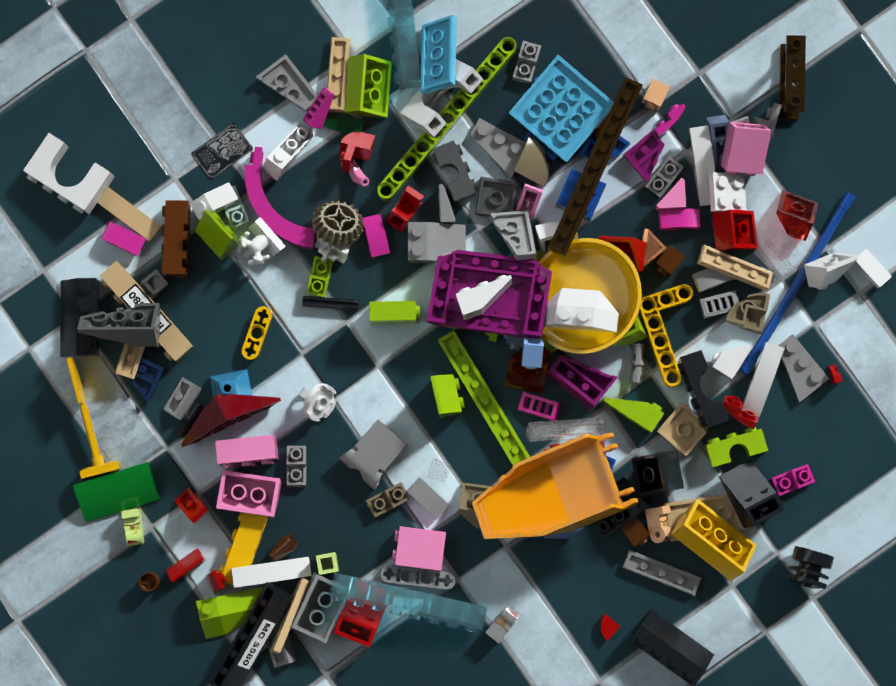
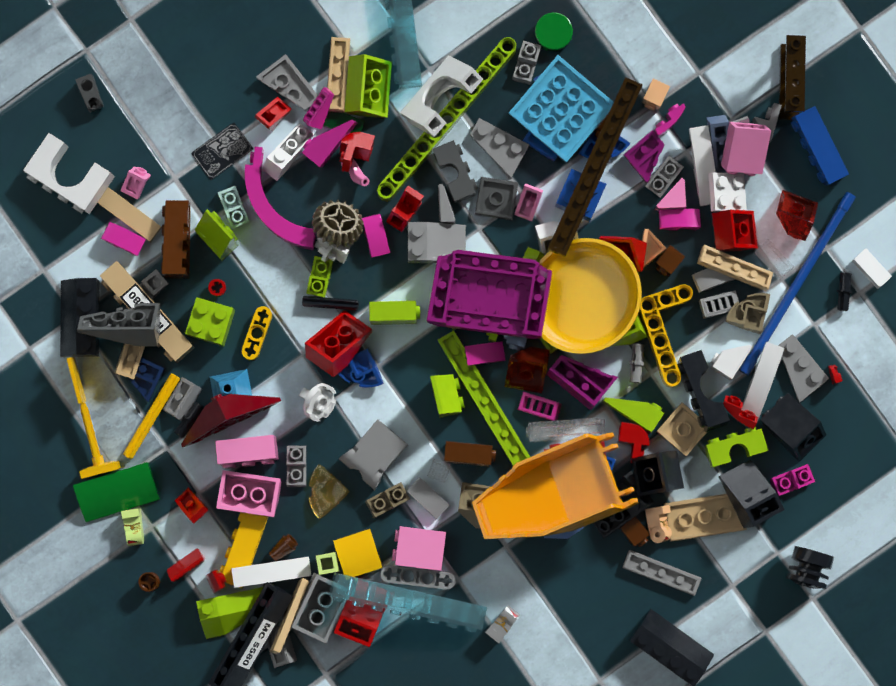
(90, 92): none -> dark grey leg
(135, 182): none -> bright pink bracket
(151, 416): none -> yellow axle
(210, 321): none -> lime brick
(214, 200): white slope -> none
(222, 290): none -> red bush
(264, 239): white piece -> none
(273, 113): none -> red slope
(324, 145): none -> dark pink slope
(326, 491): none -> clear yellow brick
(337, 343): none -> red slope
(357, 553): none -> yellow slope
(362, 370): none -> blue brick
(438, 55): medium azure tile -> none
(469, 454): none -> reddish brown brick
(480, 298): white slope -> none
(484, 353): none -> dark pink slope
(516, 233): light grey wing -> none
(532, 353): light blue brick -> none
(533, 162): dark tan brick -> none
(553, 31): none -> green tile
(581, 311): white wedge -> none
(608, 627): red tile -> none
(634, 435): none -> red brick
(714, 540): yellow slope -> none
(793, 426): none -> black slope
(819, 146): none -> blue brick
(828, 269): white slope -> none
(844, 291): none -> black axle

